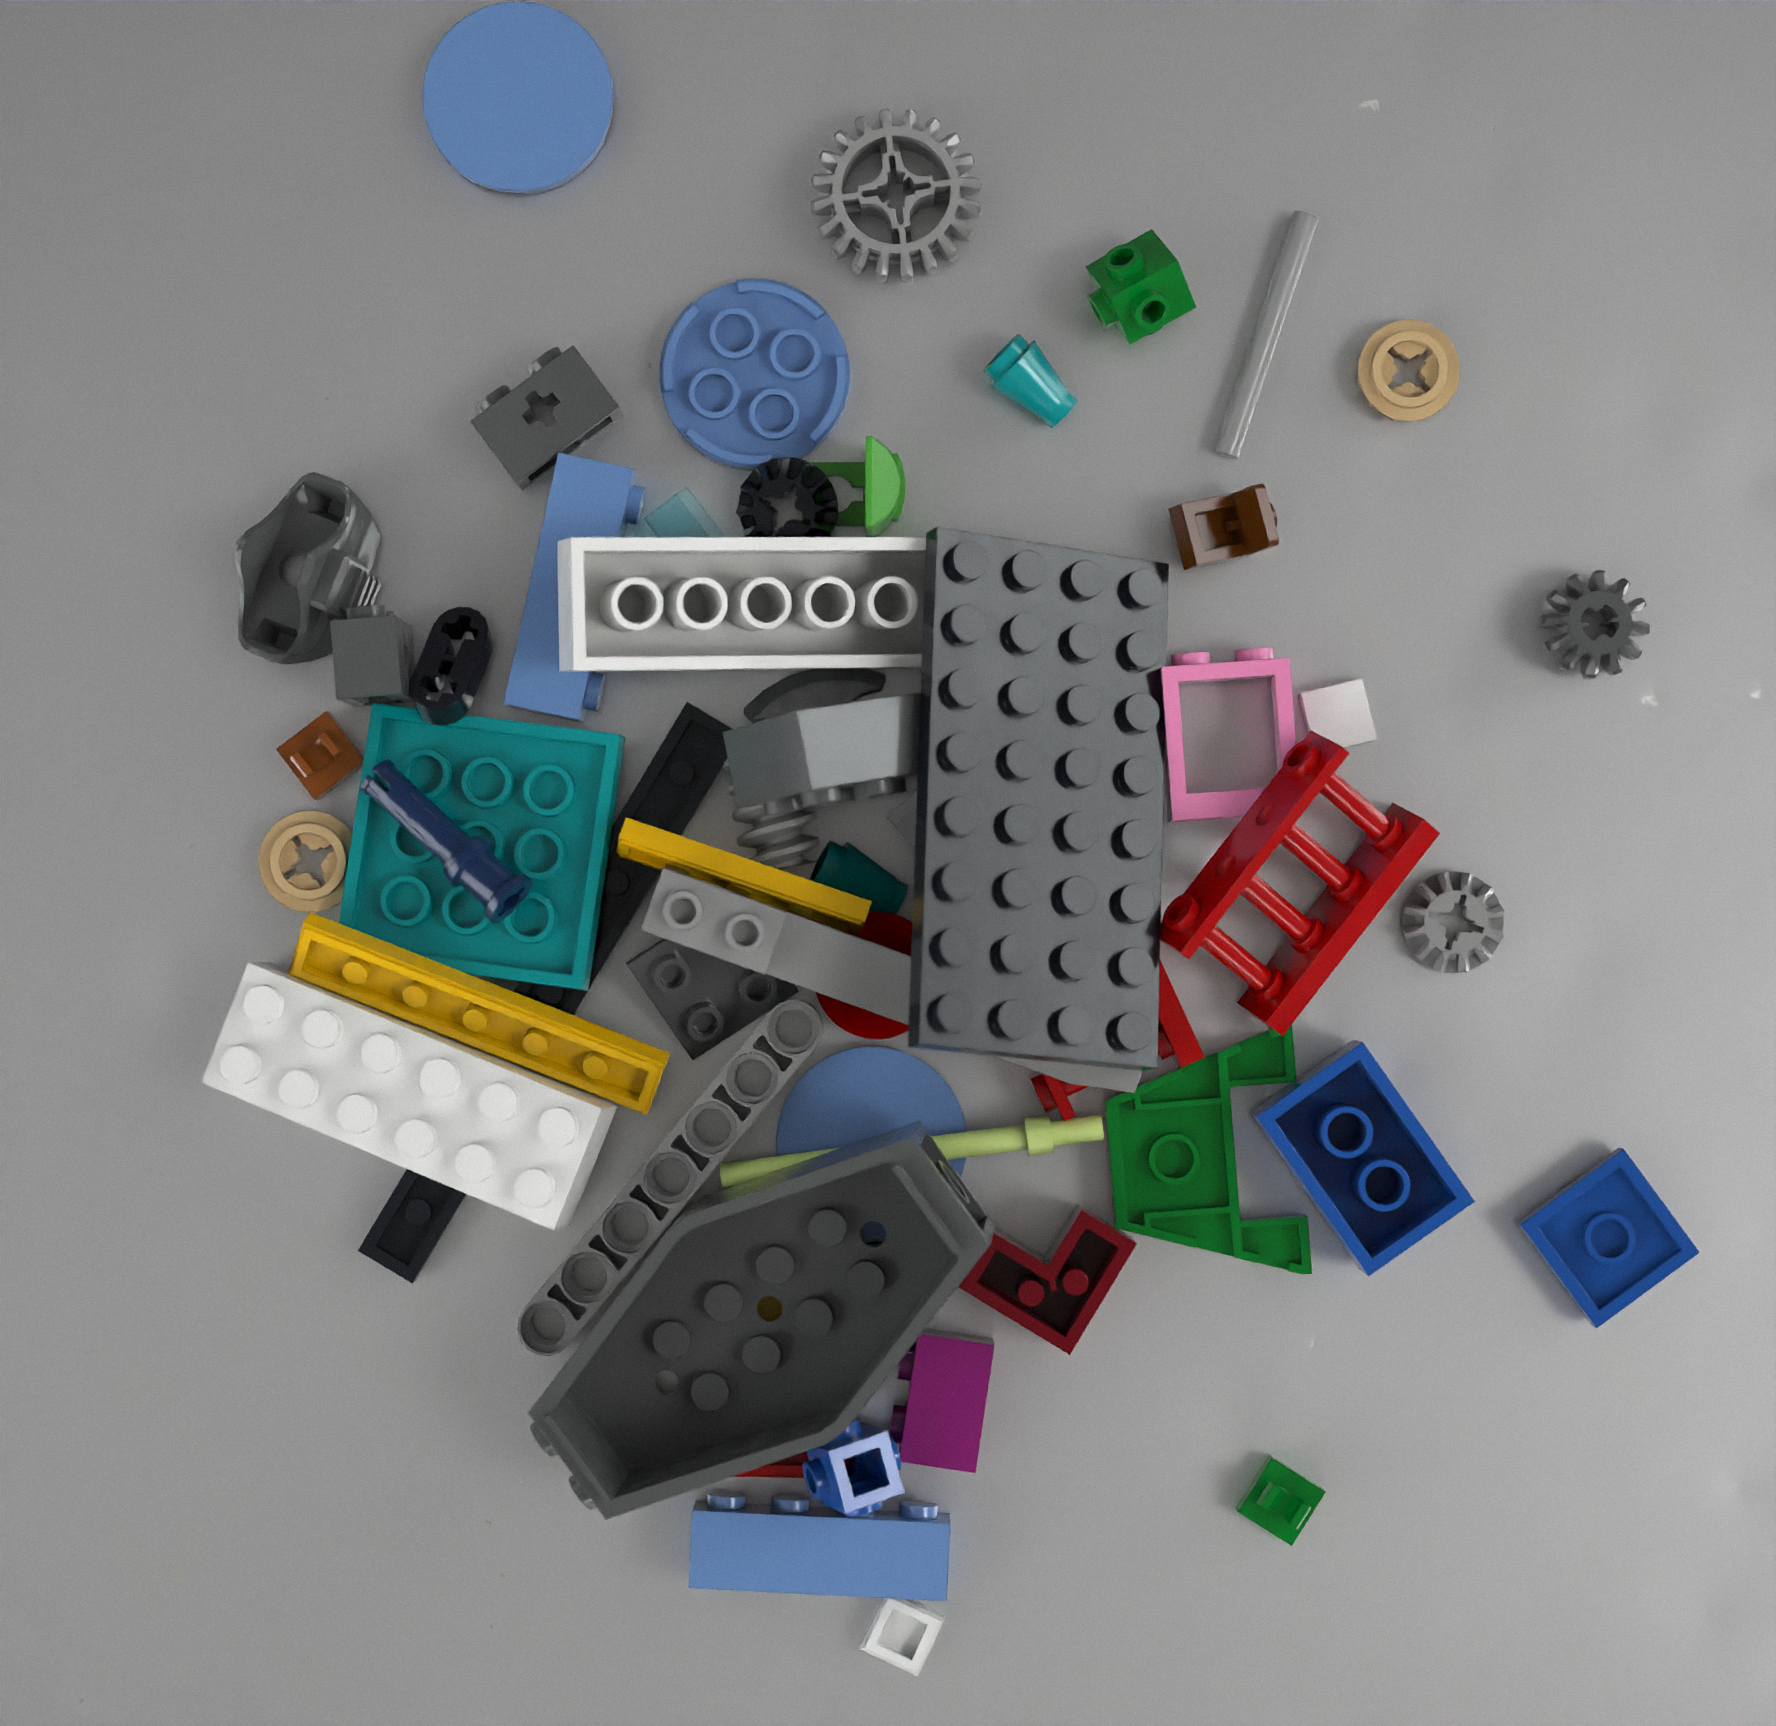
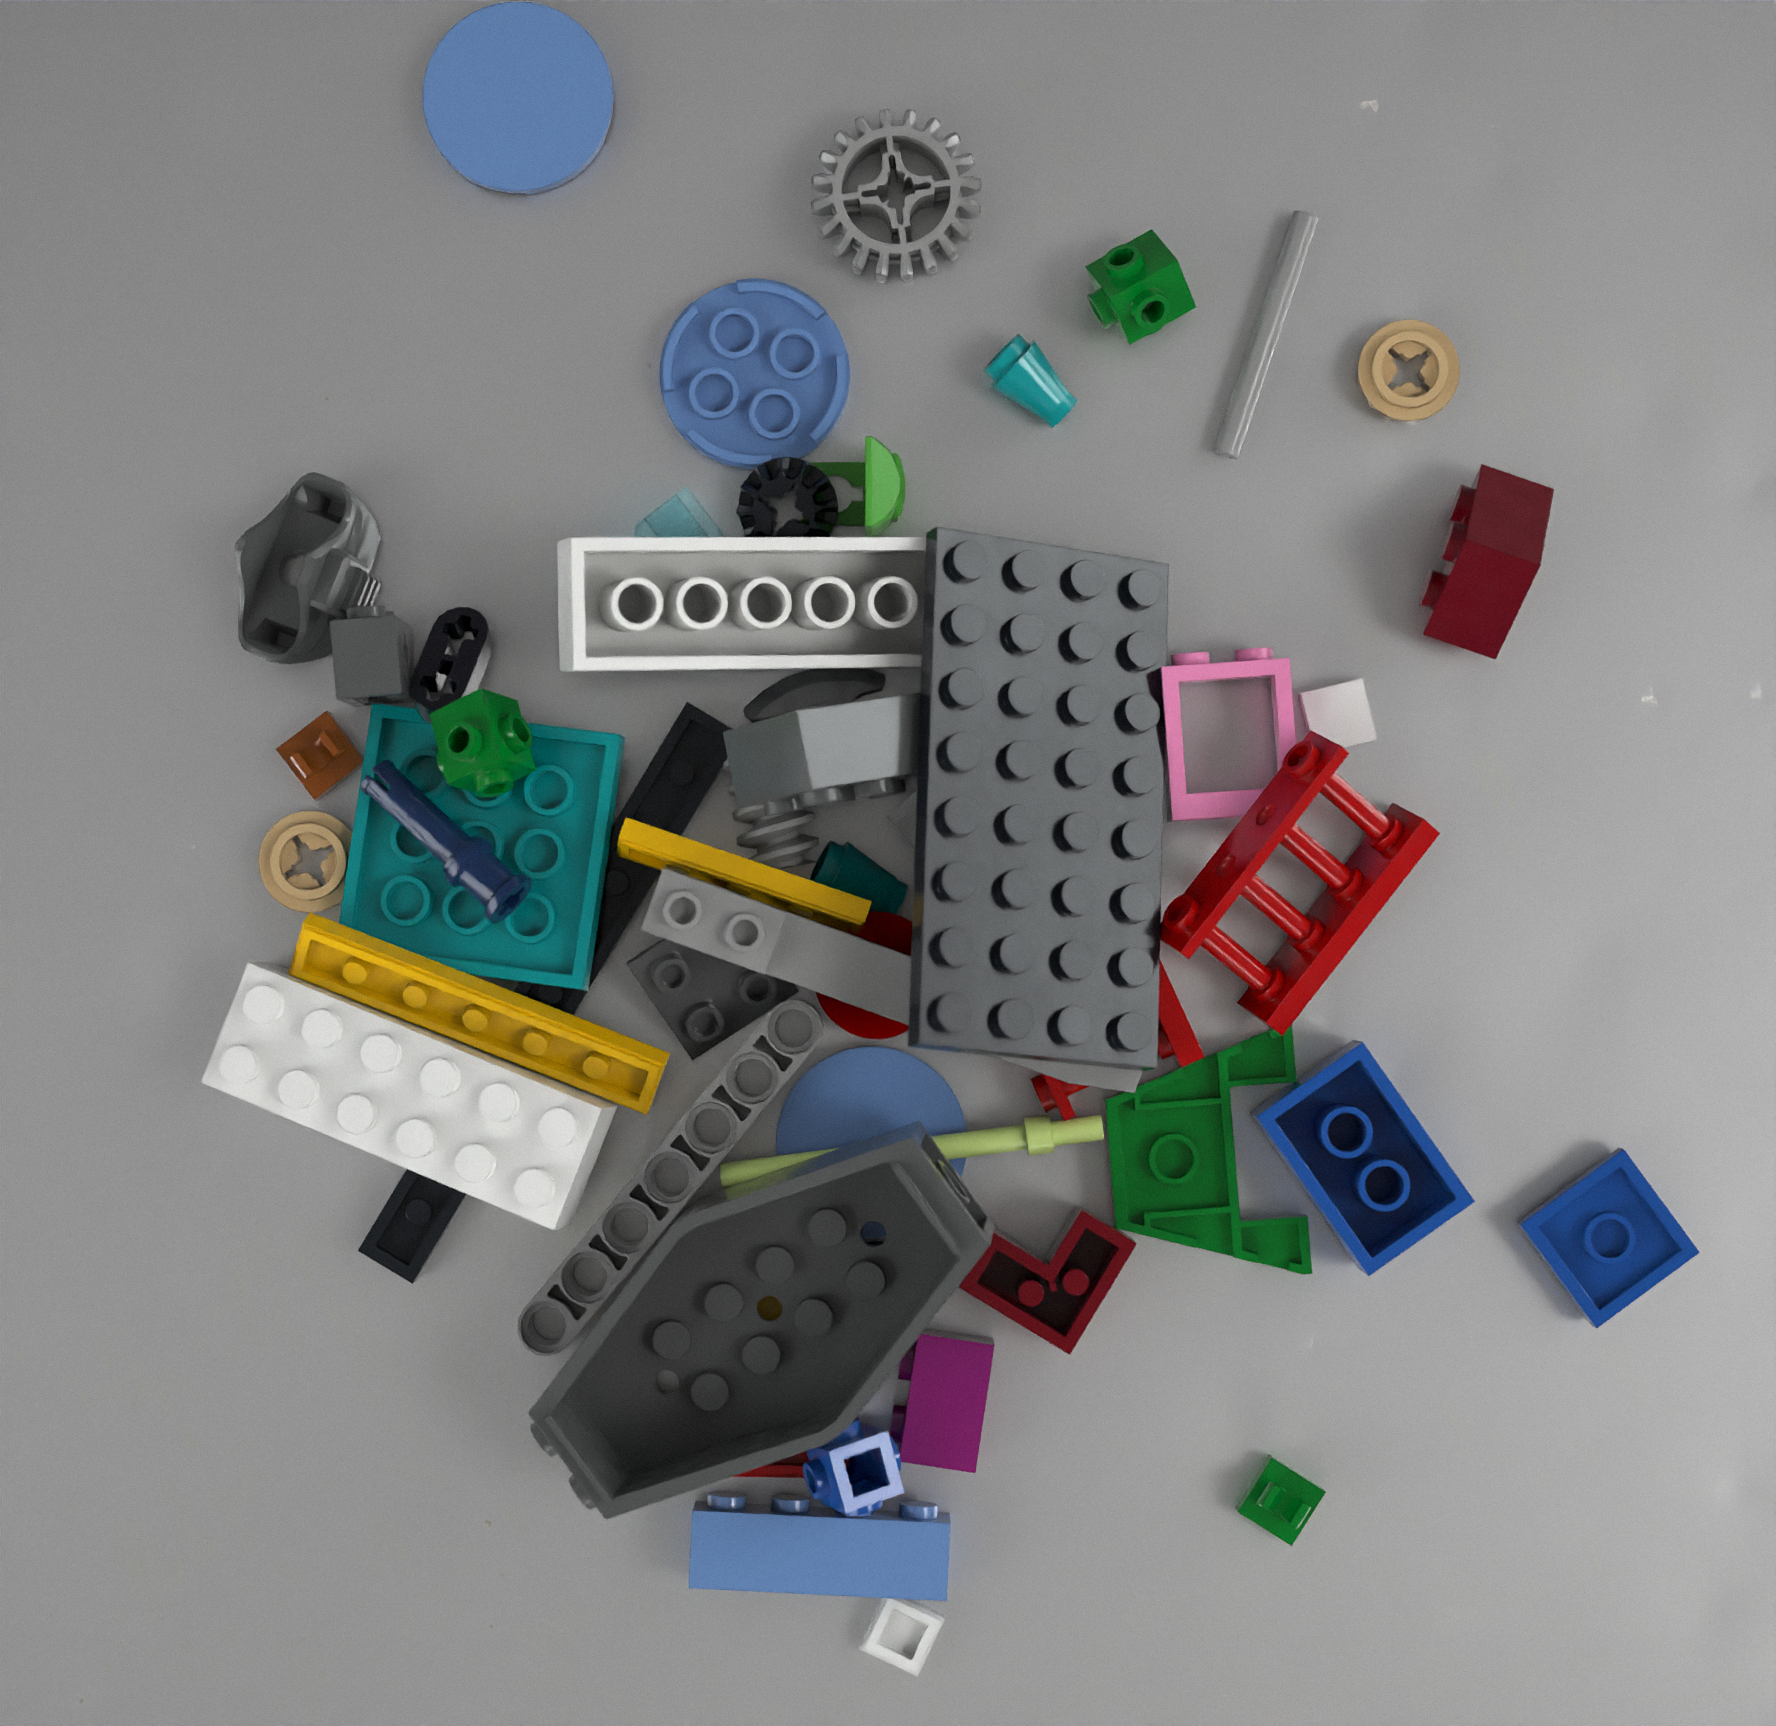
(483, 743): none -> green brick
(532, 449): dark grey brick -> none
(583, 501): medium blue brick -> none
(1224, 527): reddish brown bracket -> none
(1427, 937): light grey gear -> none
(1490, 560): none -> dark red brick
(1603, 647): dark grey gear -> none

